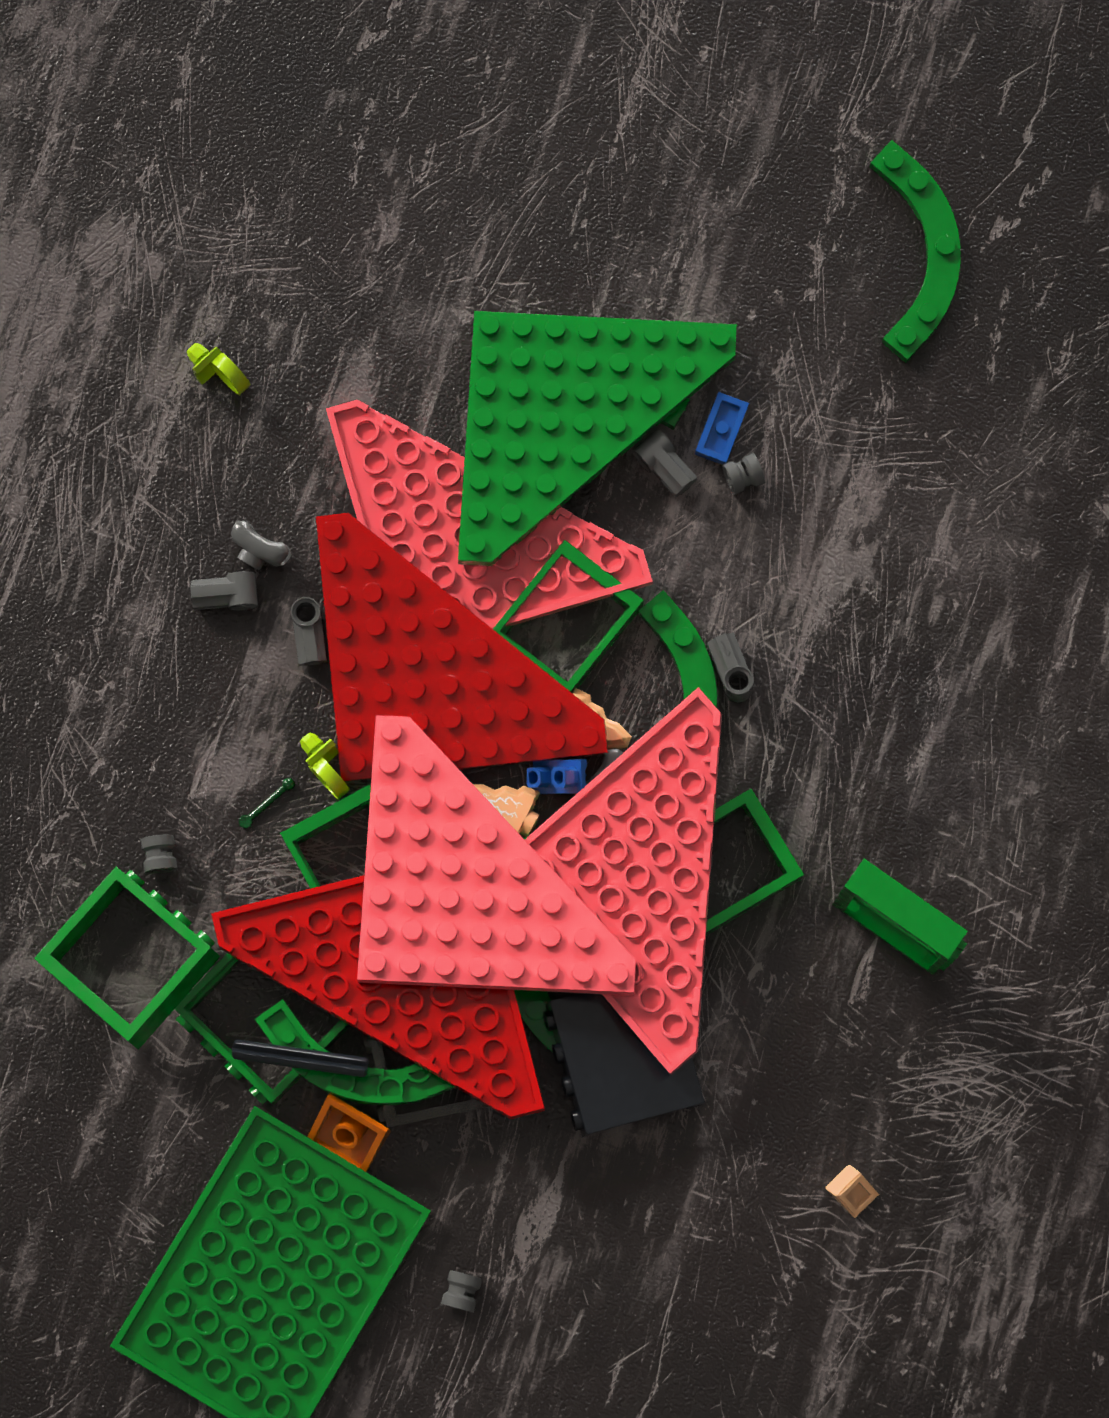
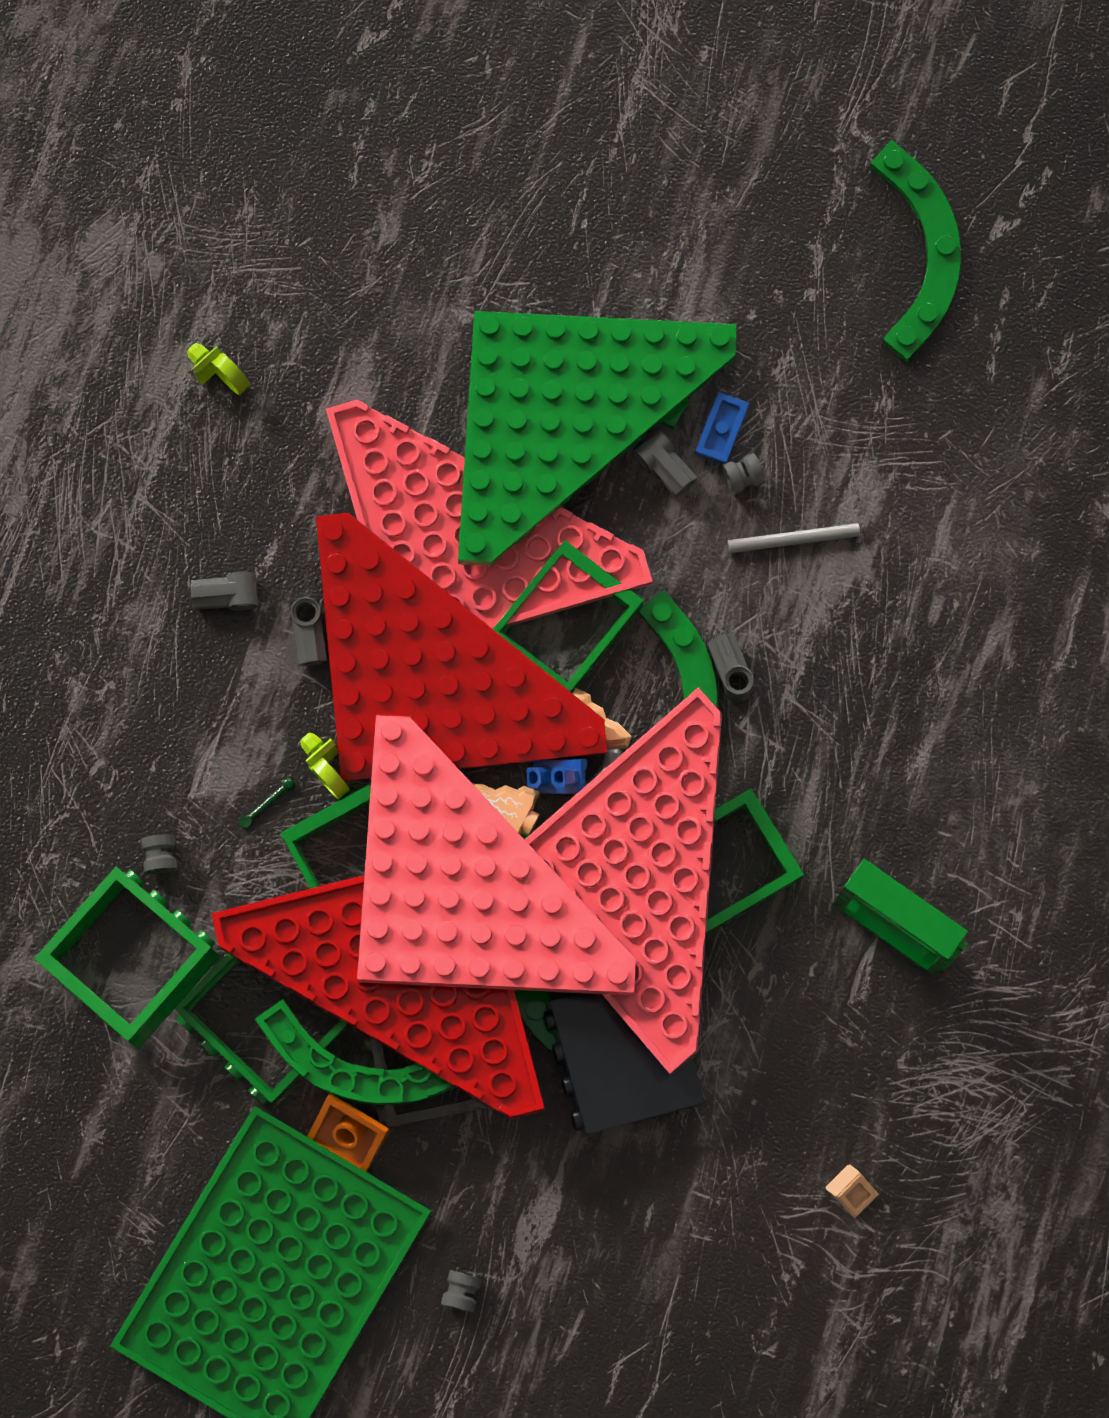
(257, 549): dark grey piece -> none
(300, 1058): black axle -> none
(793, 538): none -> light grey bar

